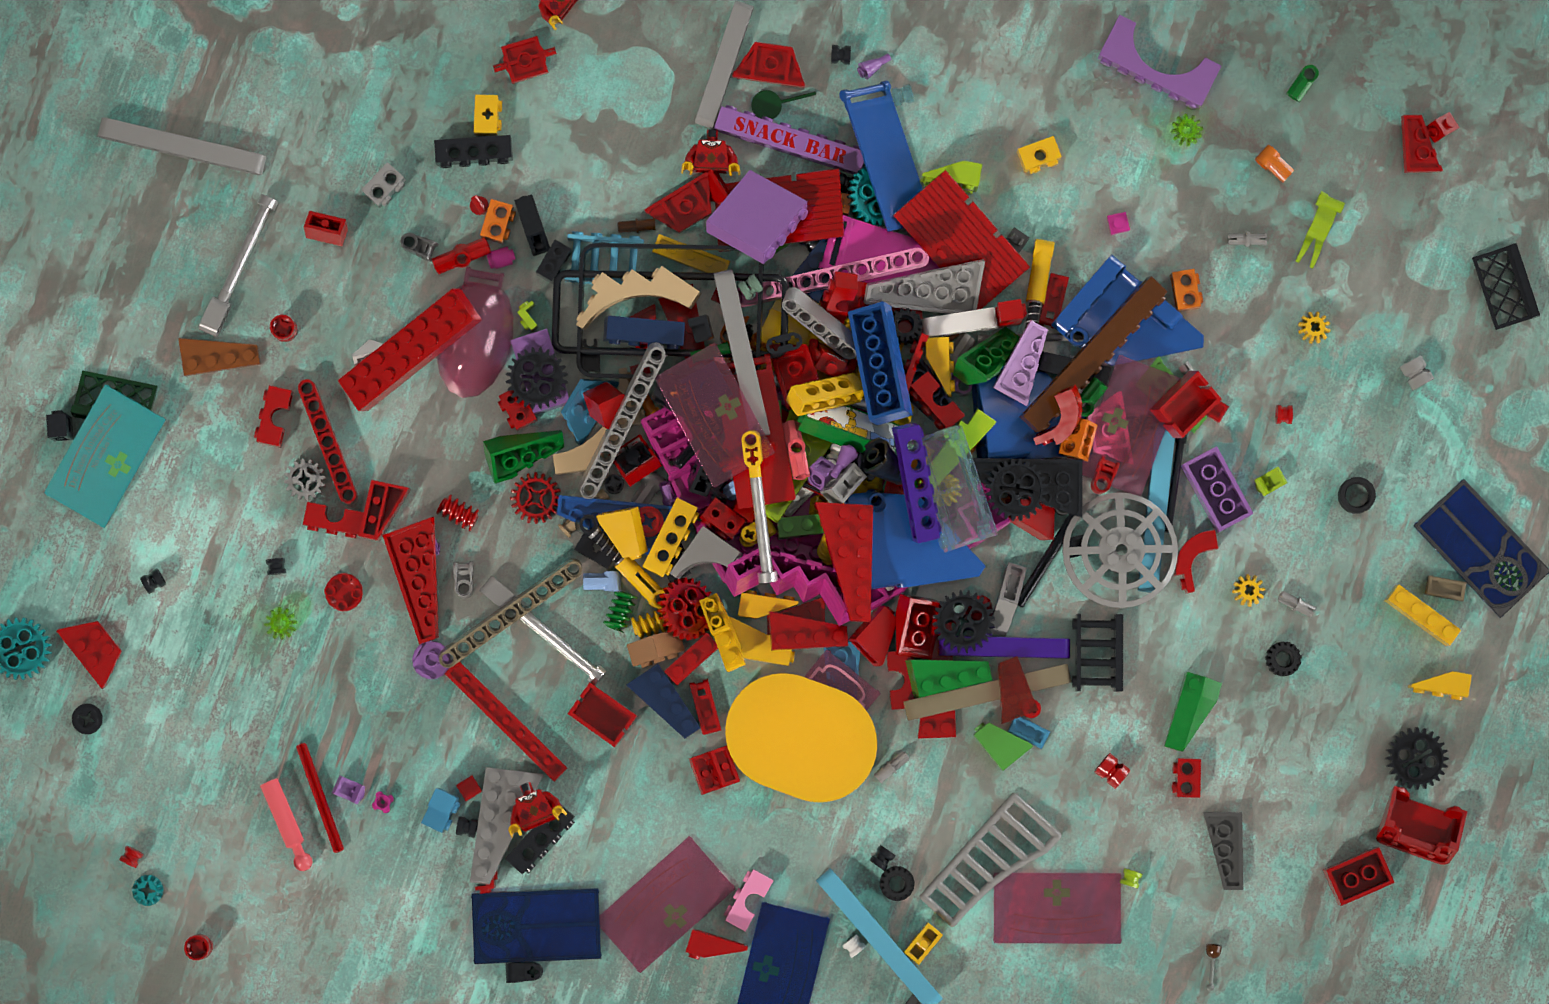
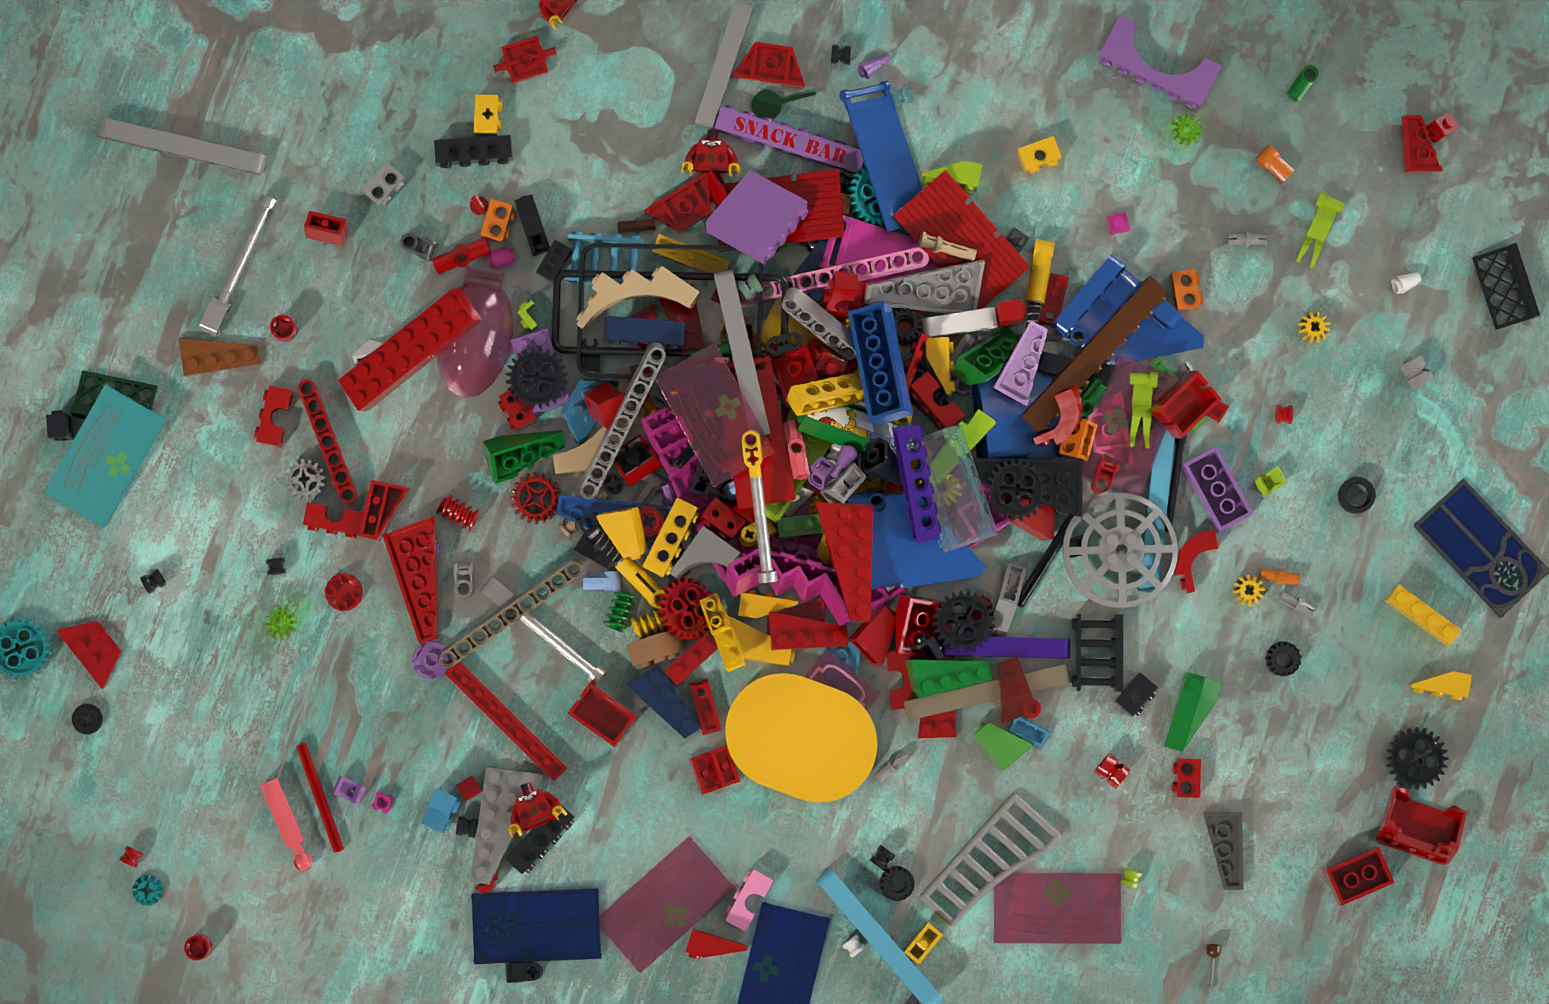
(701, 328): black panel -> none
(930, 645): none -> black bracket
(938, 244): none -> tan pin
(1126, 701): none -> black brick
(1141, 403): none -> lime flag
(1279, 576): none -> orange pin
(1405, 282): none -> white cone
(1445, 588): dark tan tile -> none

